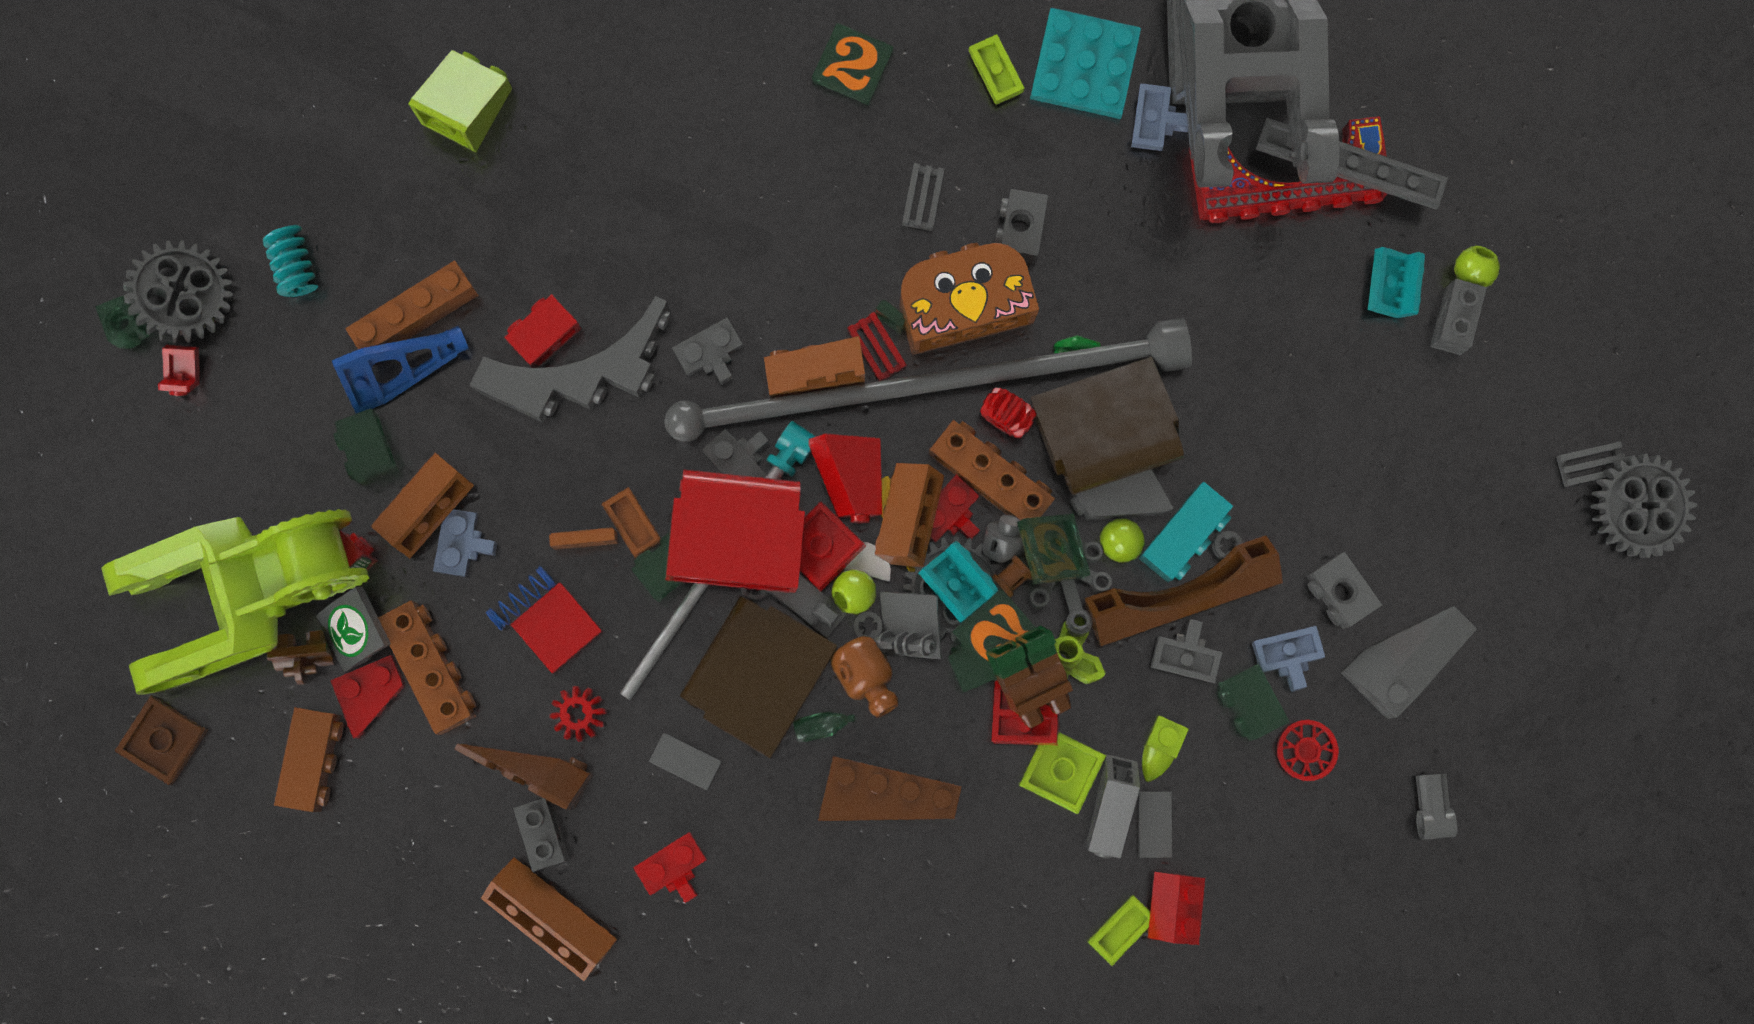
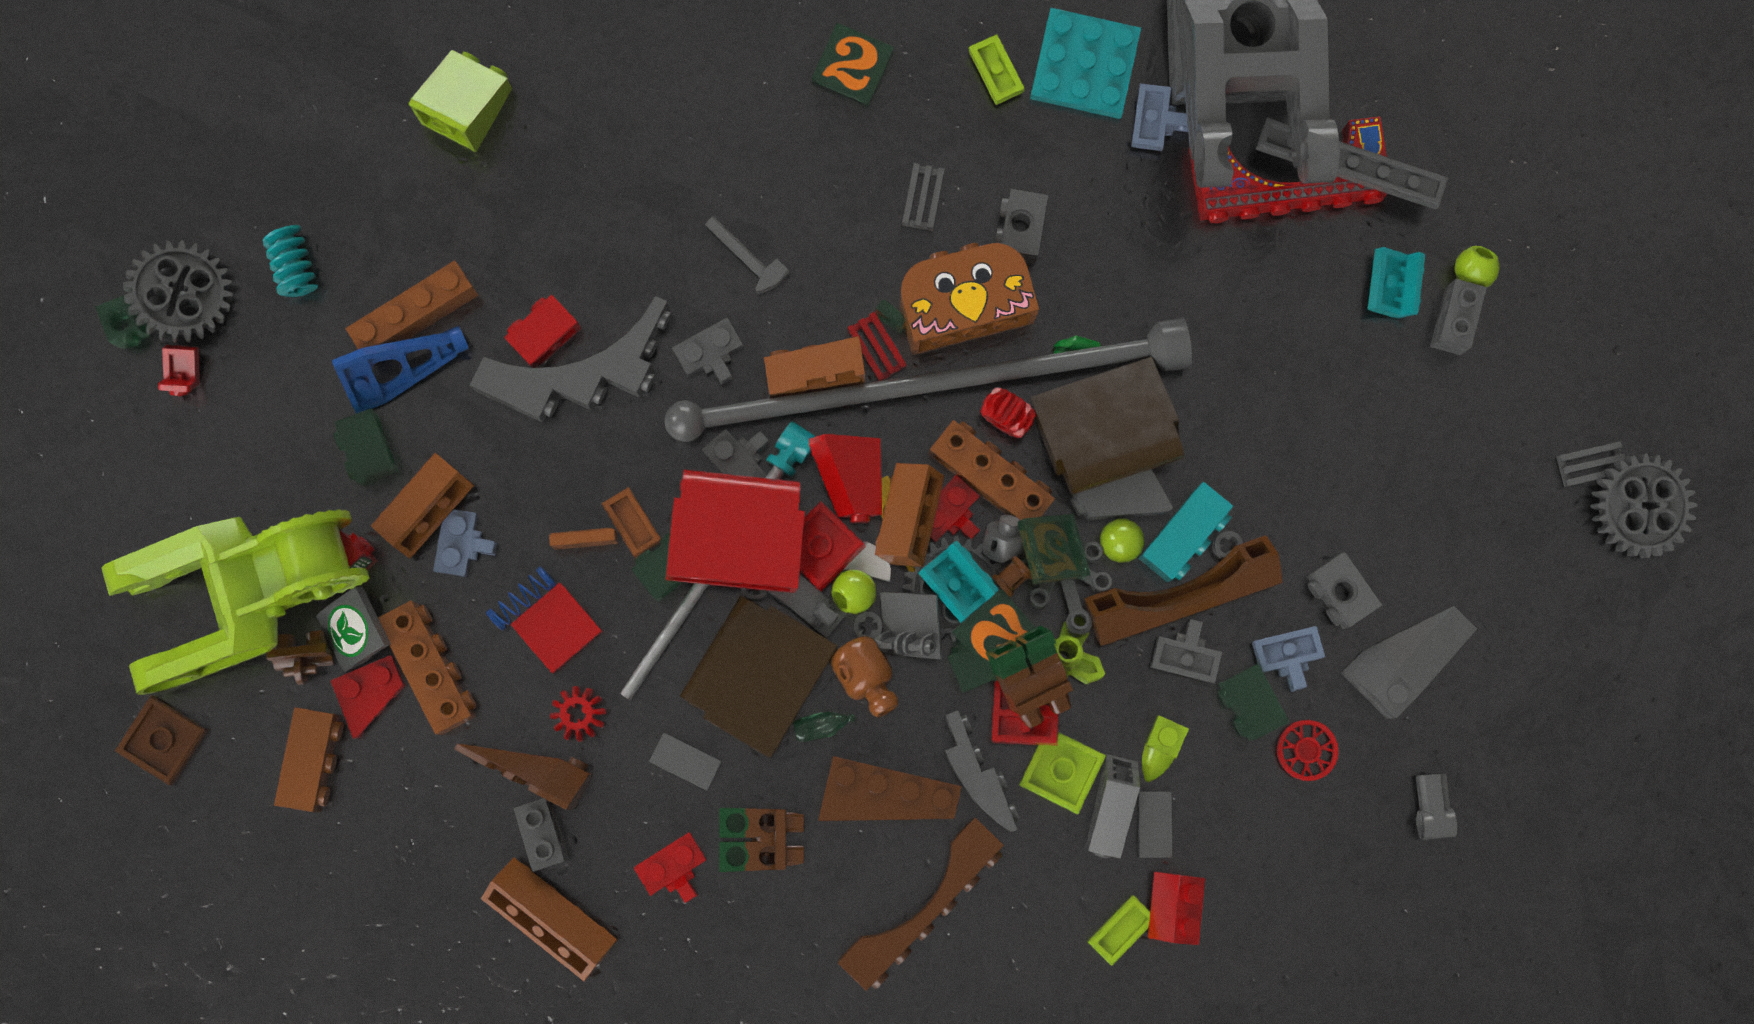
(768, 839): none -> reddish brown hips
(769, 276): none -> dark grey piece
(874, 954): none -> reddish brown arch
(983, 787): none -> dark grey slope

